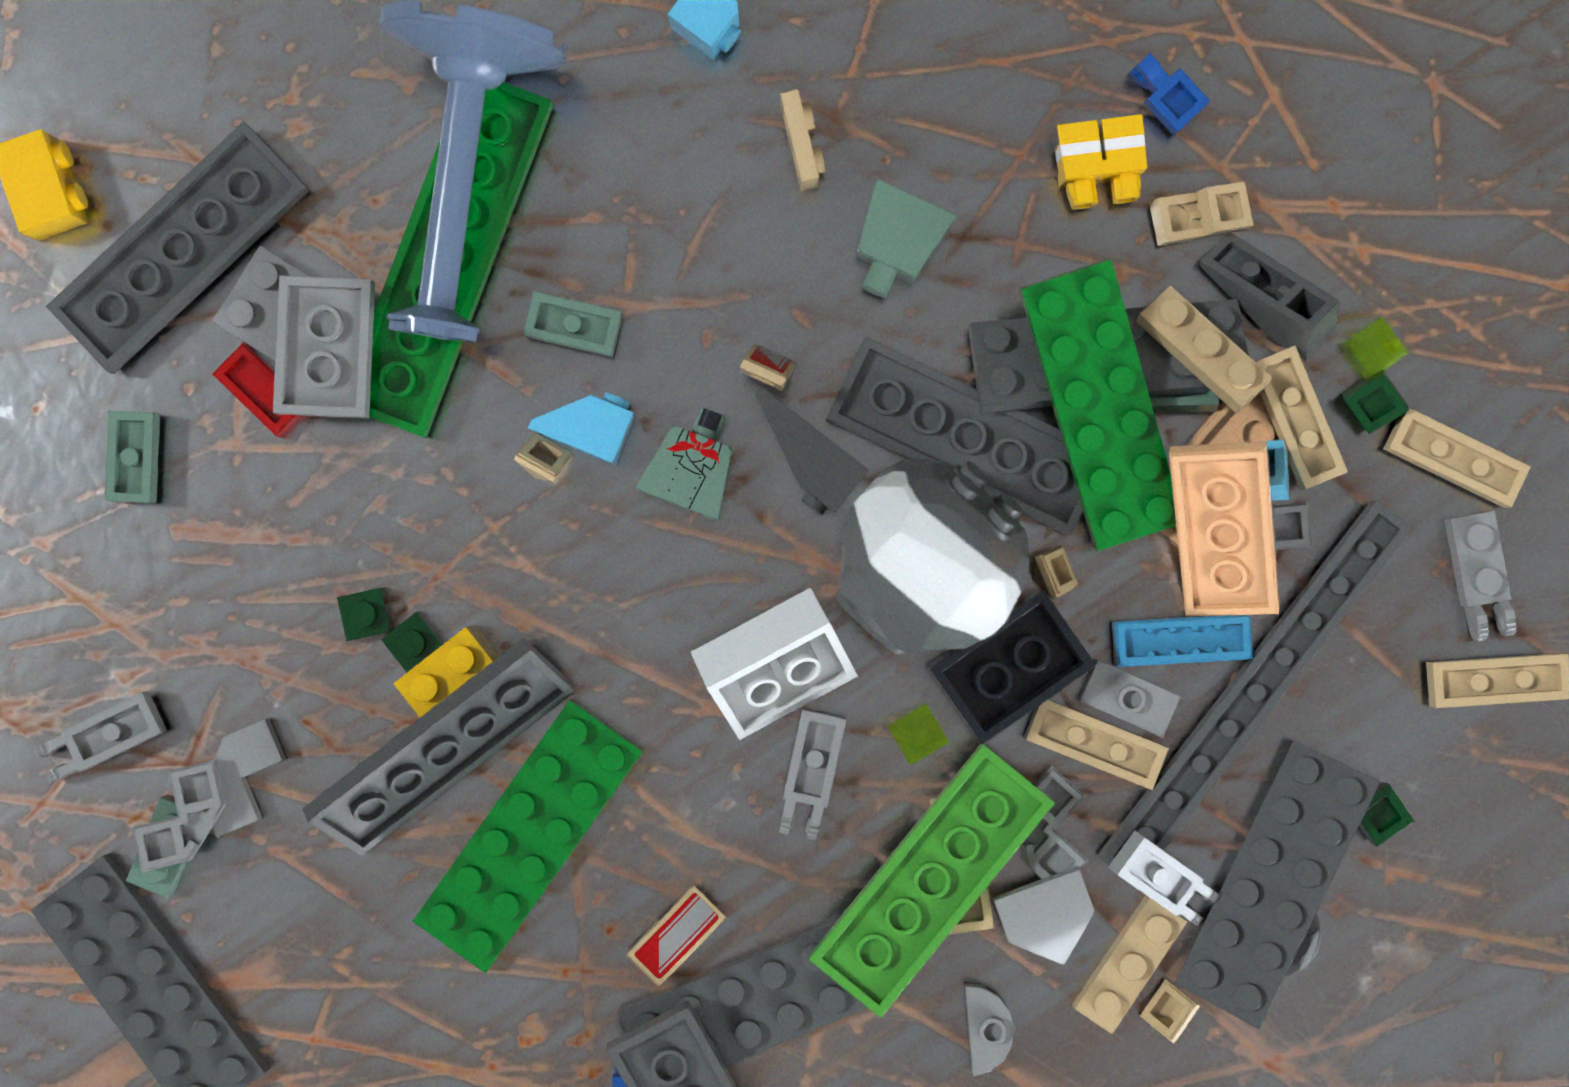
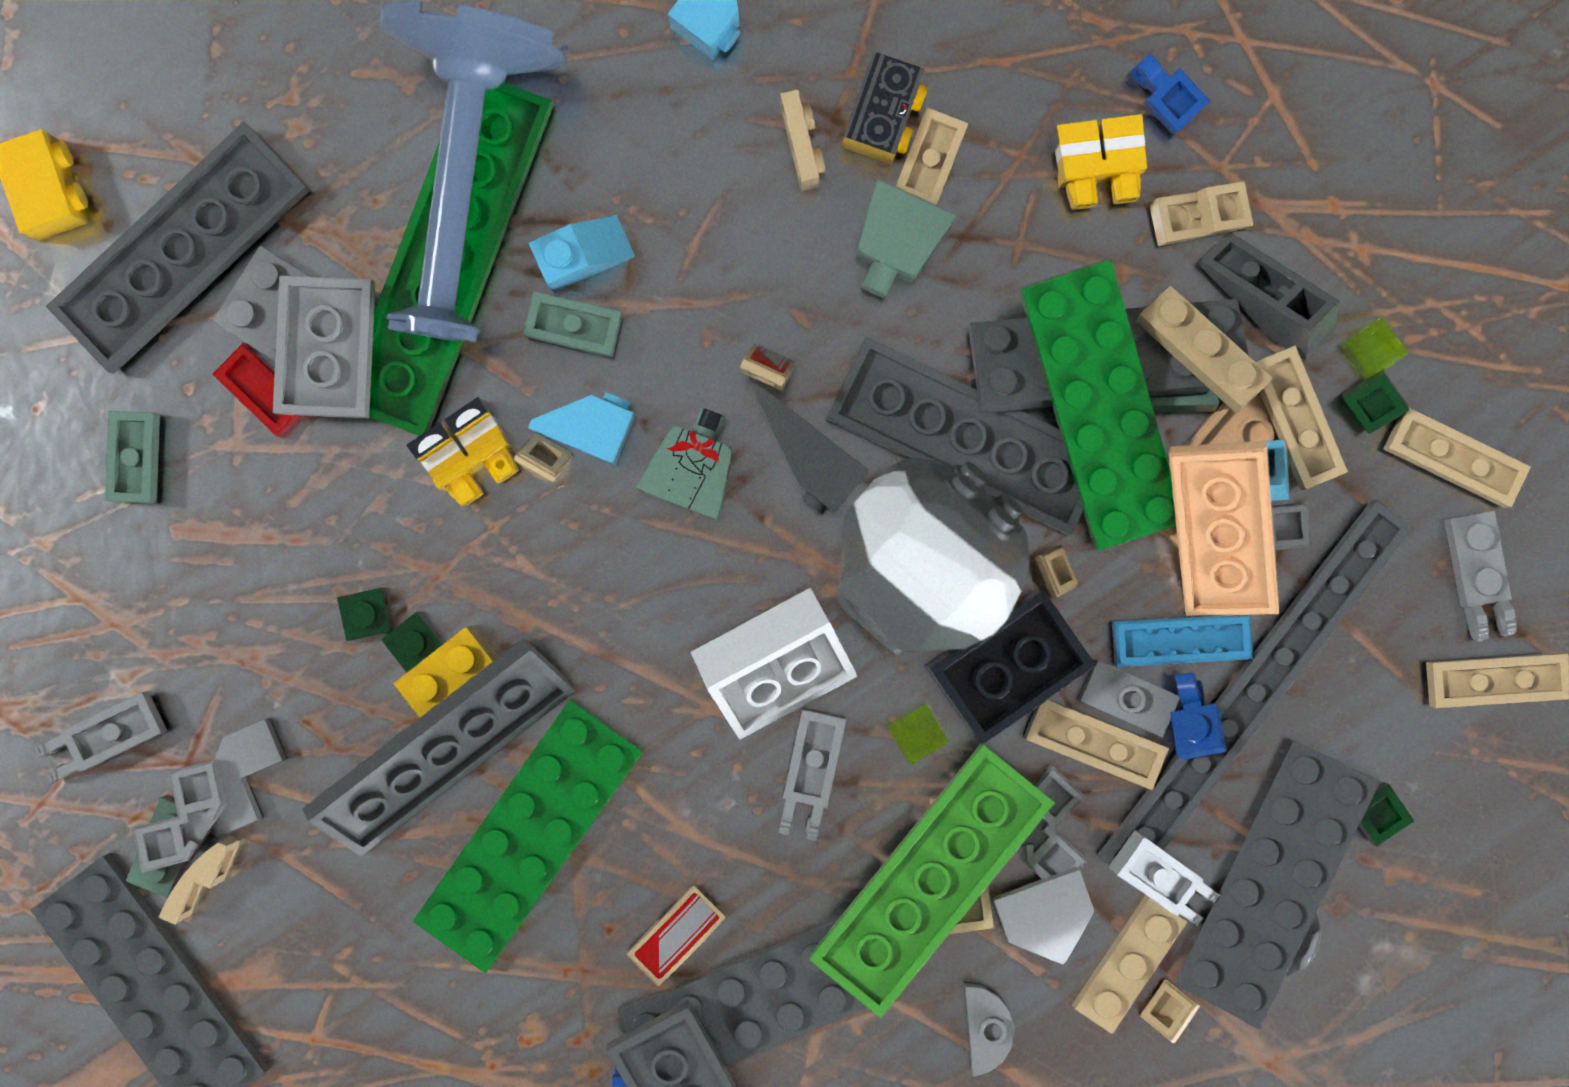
(205, 871): none -> tan slope
(449, 462): none -> yellow hips
(581, 251): none -> medium azure slope
(883, 108): none -> brick
(931, 156): none -> tan plate
(1198, 726): none -> blue plate

